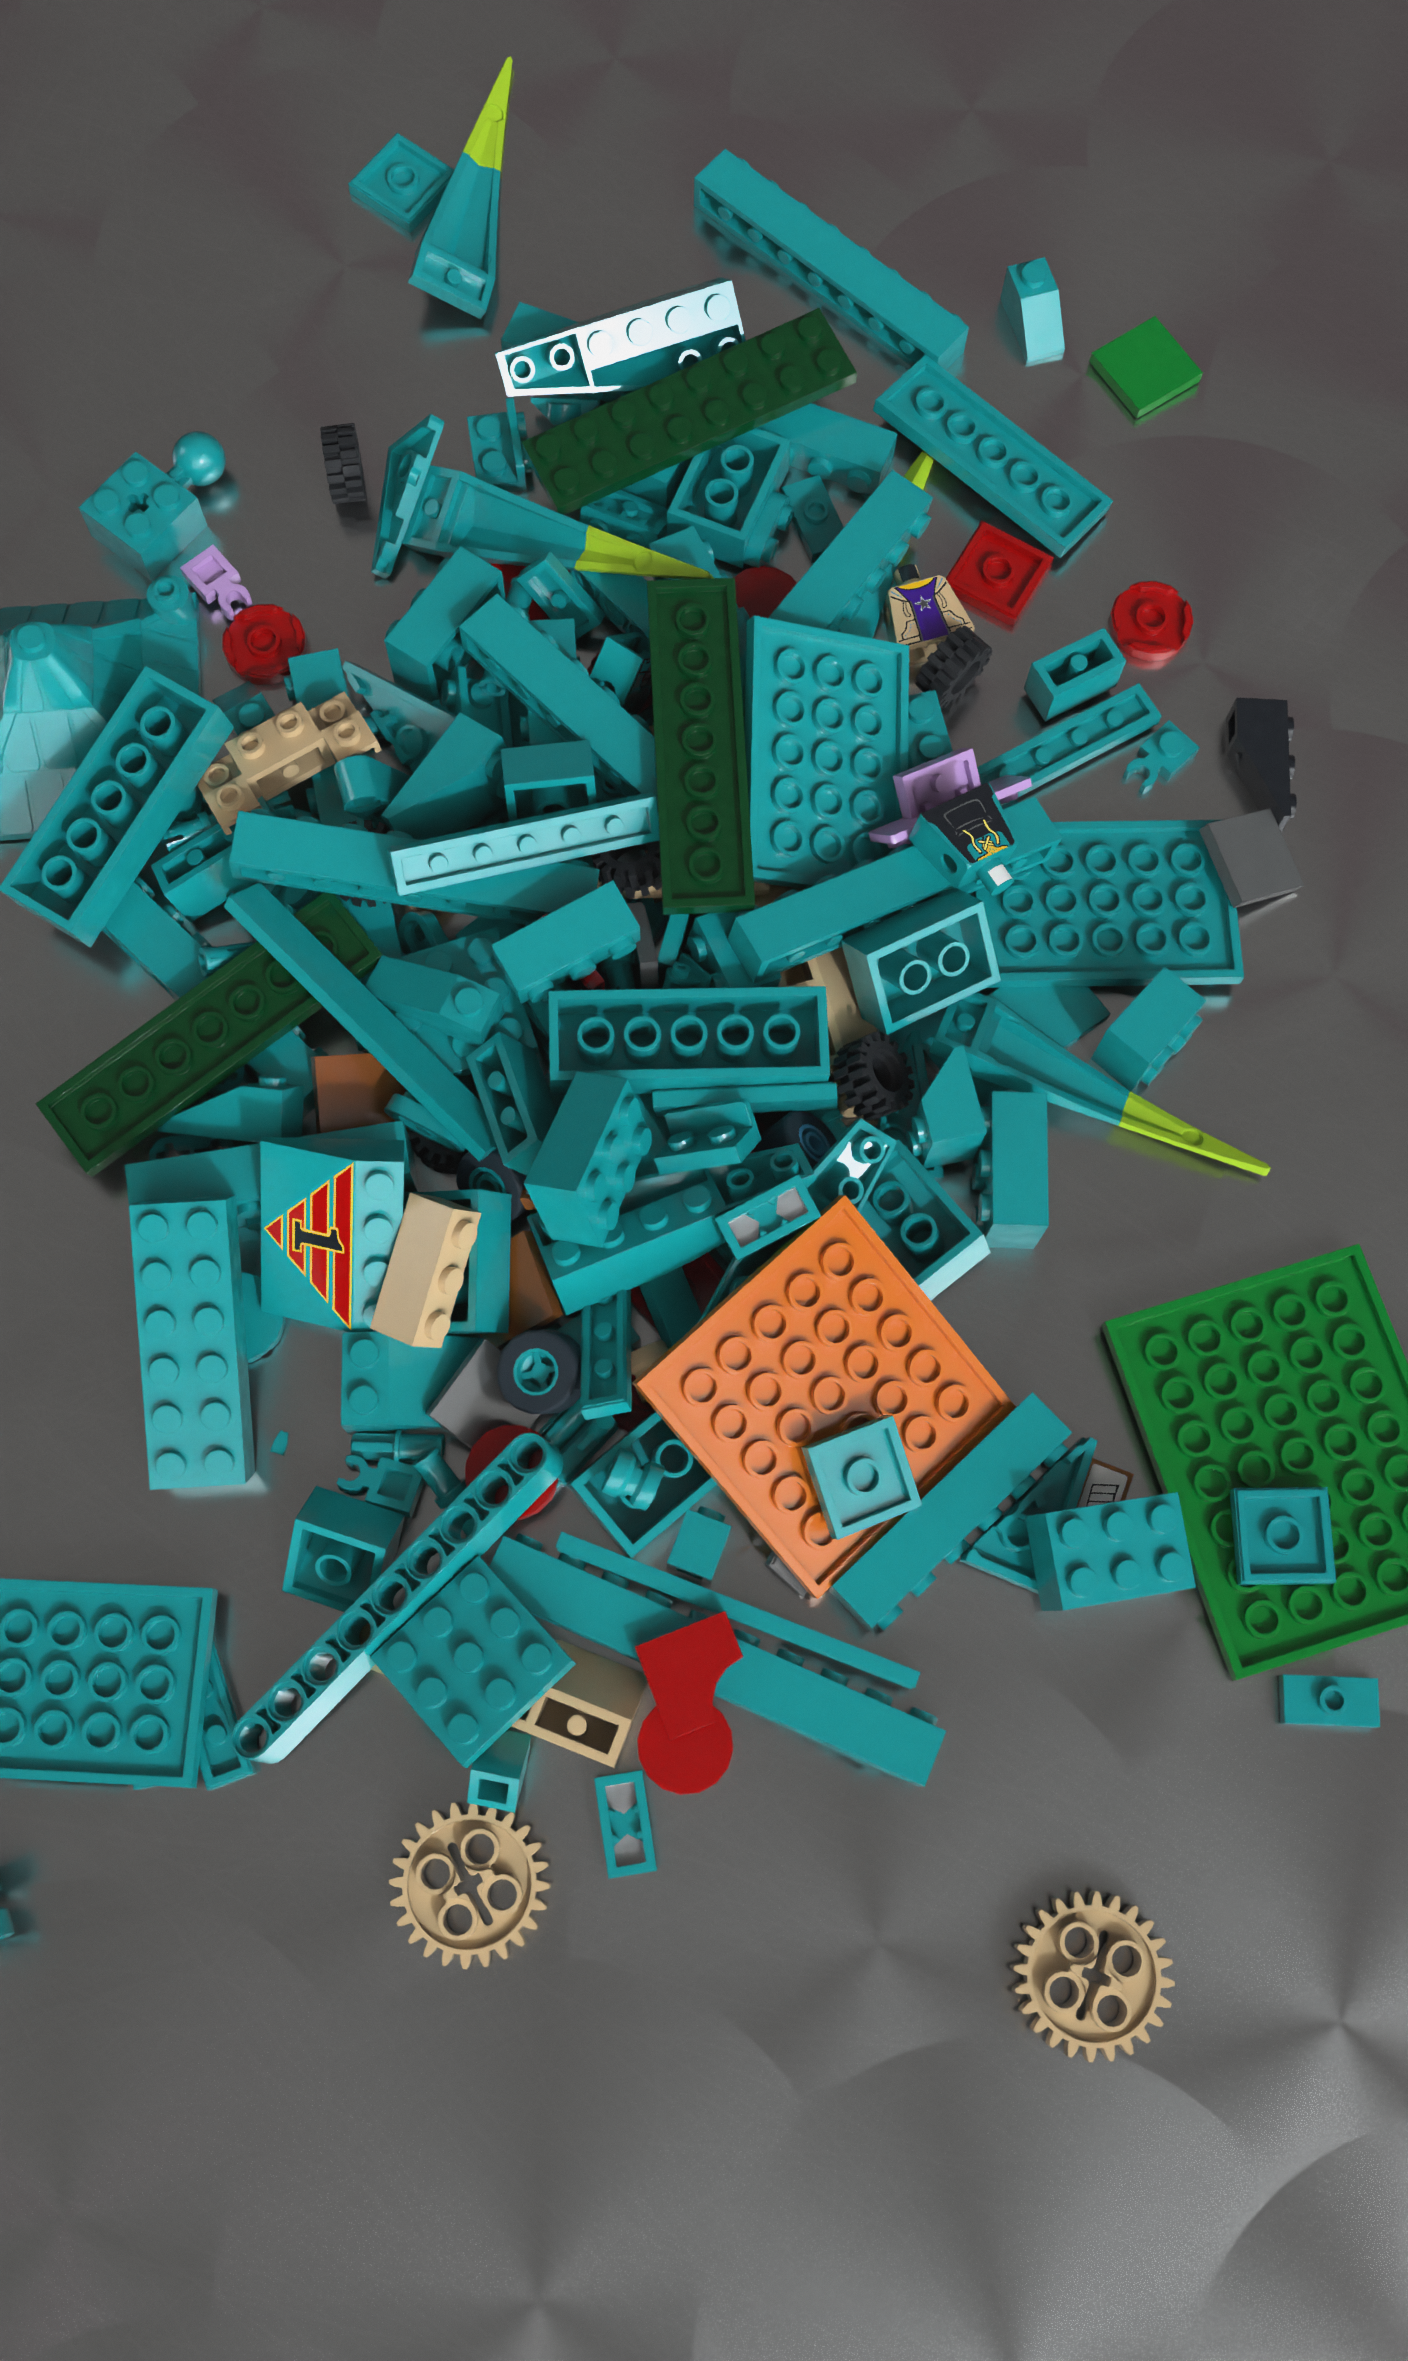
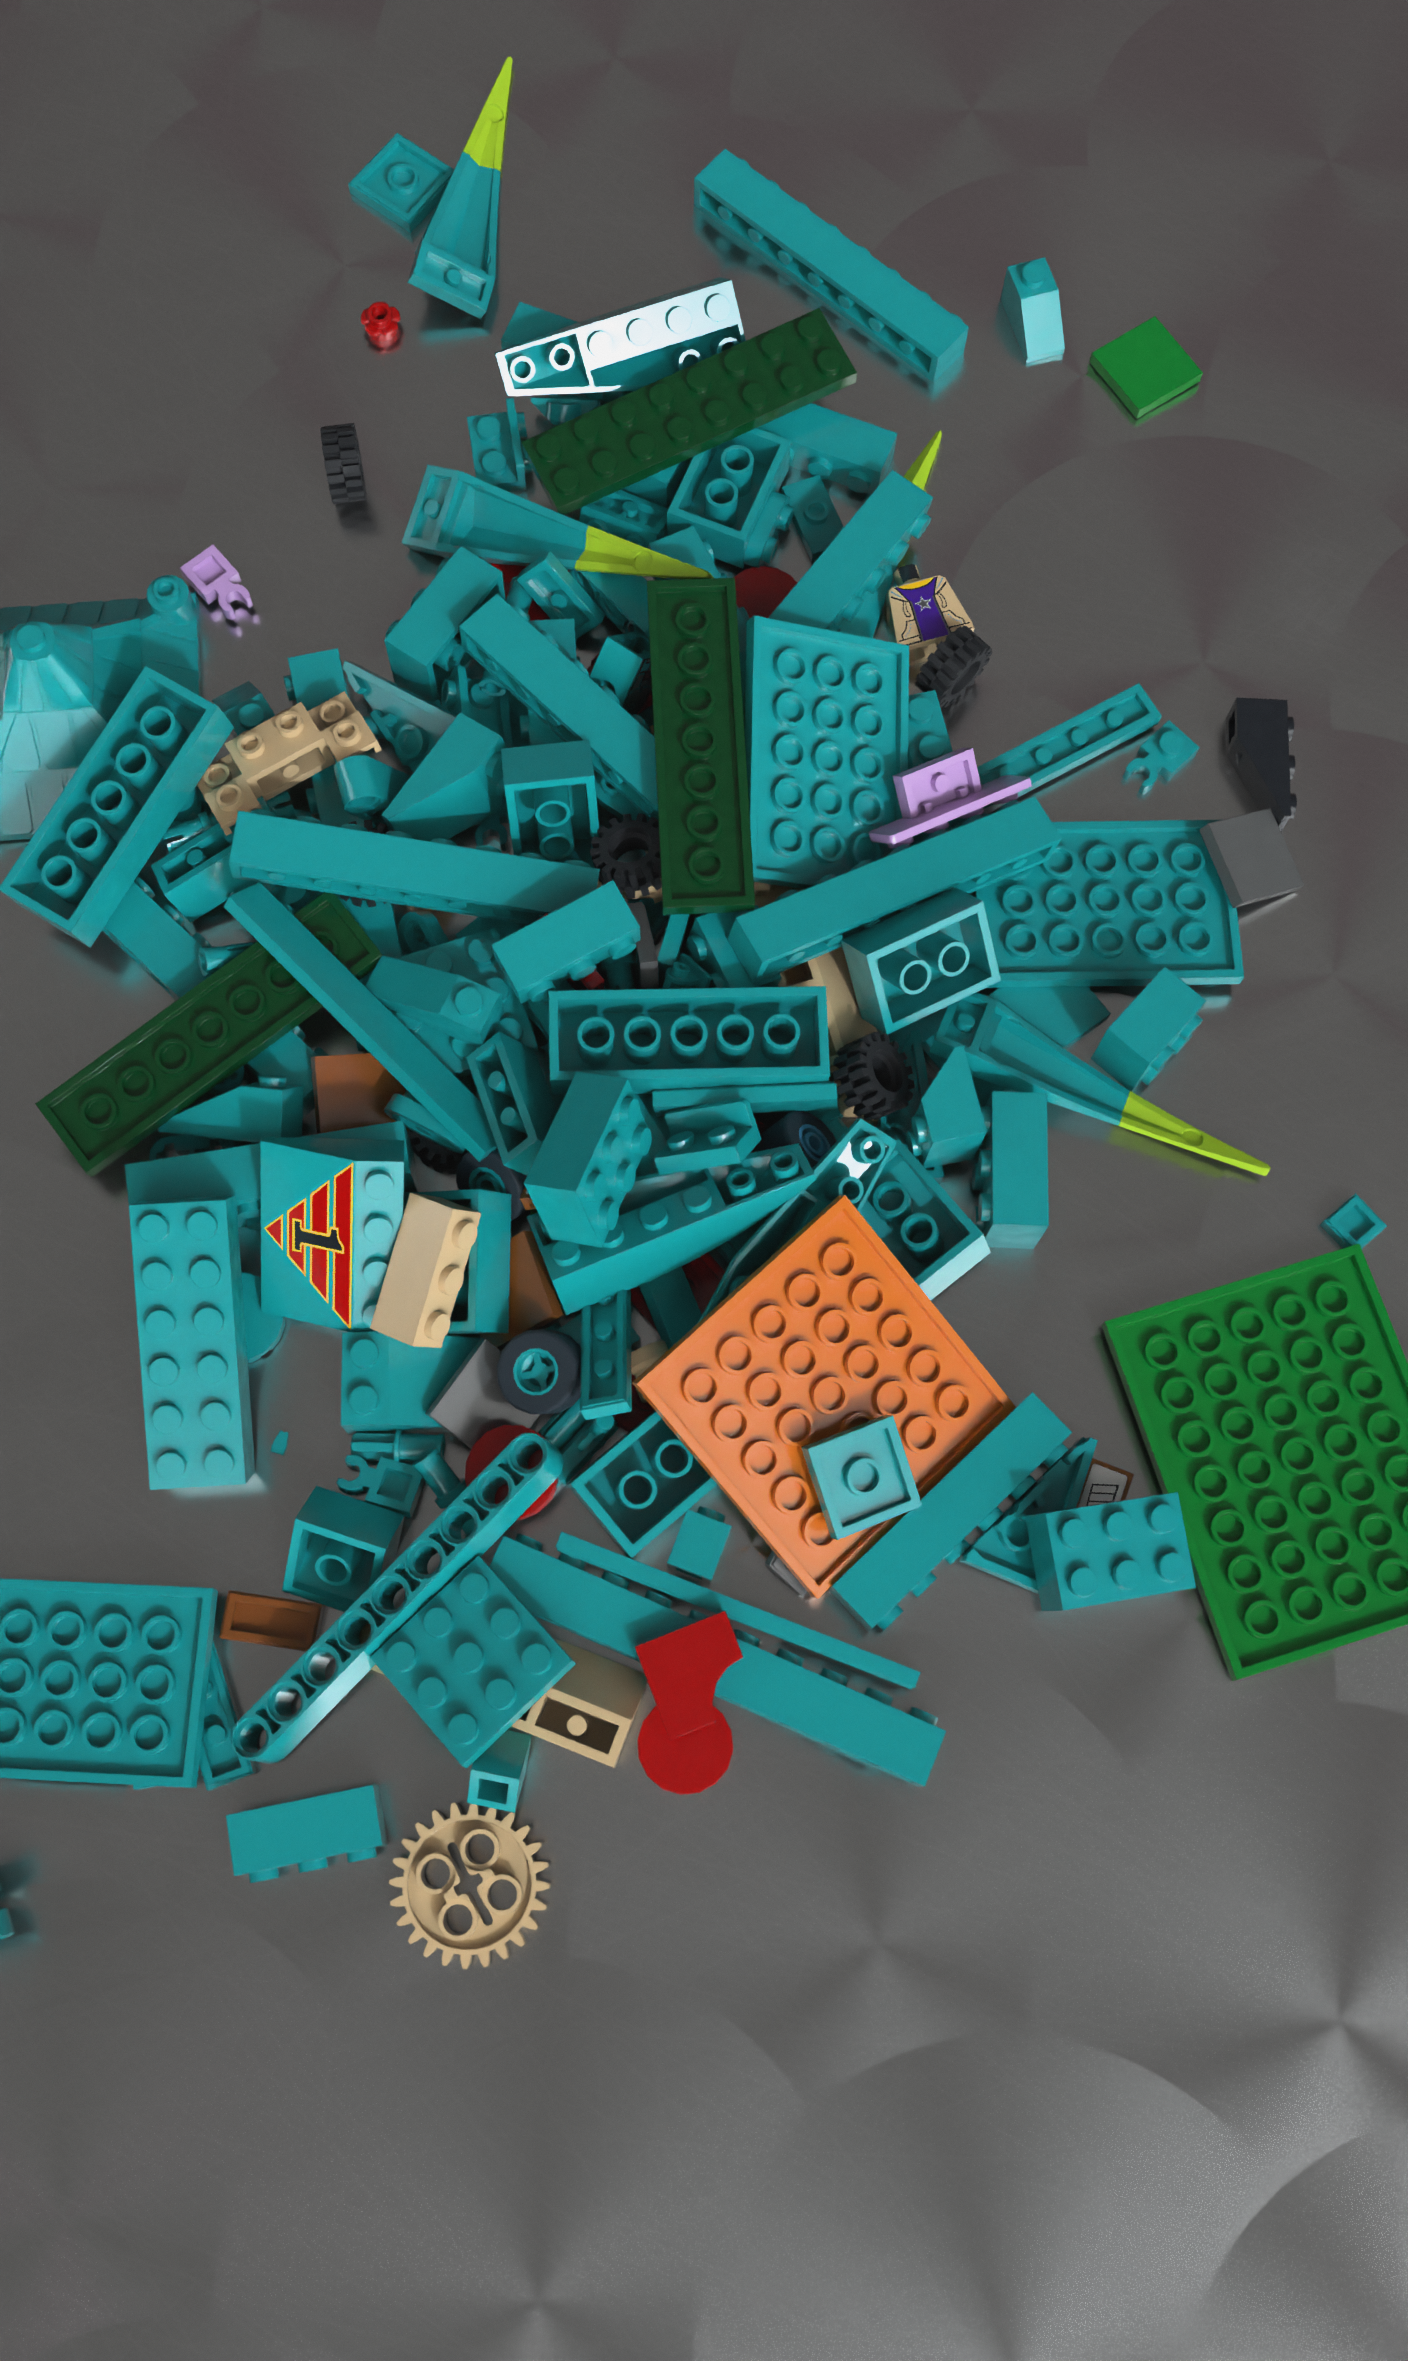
(152, 514): teal brick -> none
(262, 642): red tile -> none
(271, 1621): none -> dark orange tile
(307, 1833): none -> teal brick
(377, 328): none -> red plate
(403, 480): teal wing -> none
(524, 843): plate -> none
(625, 1824): teal piece -> none
(632, 1479): teal wheel -> none
(767, 1217): teal piece -> none
(968, 839): torso -> none
(992, 455): teal plate -> none
(998, 573): red tile -> none
(1074, 674): teal brick -> none
(1135, 1990): tan gear -> none
(1150, 621): red tile -> none
(1282, 1536): teal tile -> none
(1329, 1701): teal plate -> none
(1353, 1223): none -> teal tile

